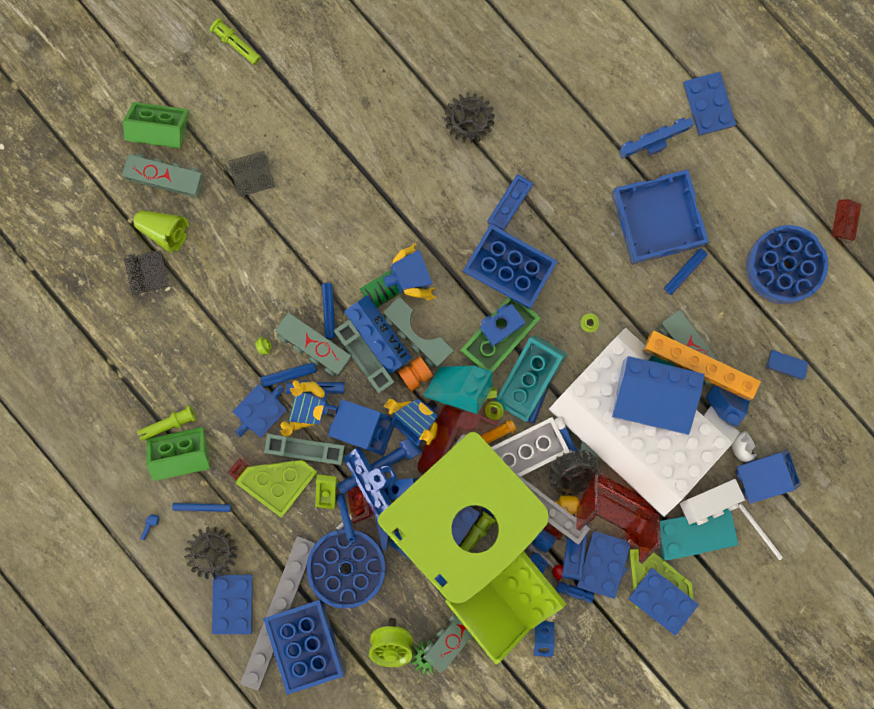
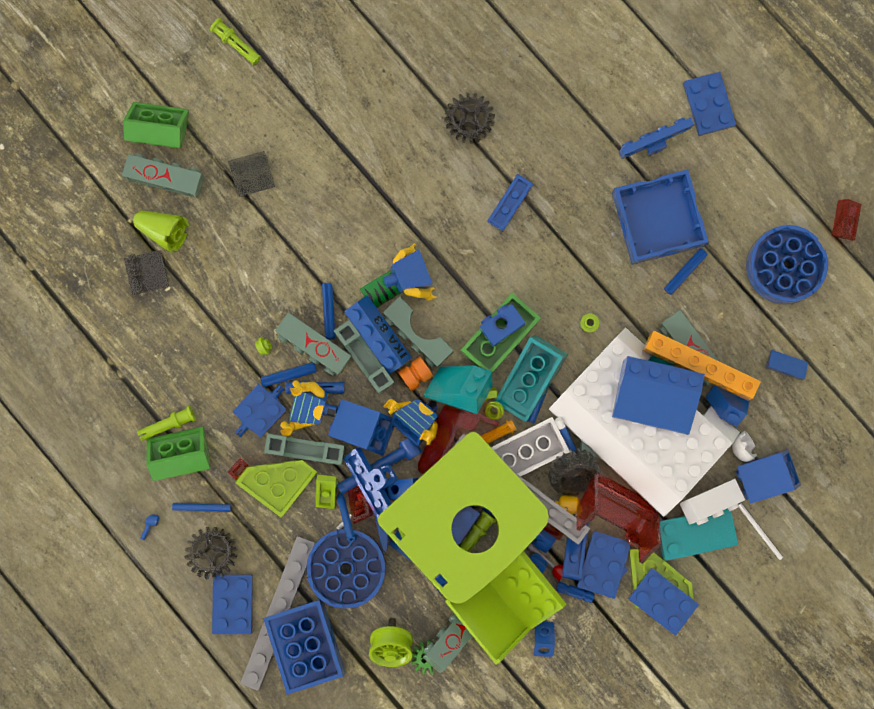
(510, 266): blue slope -> none

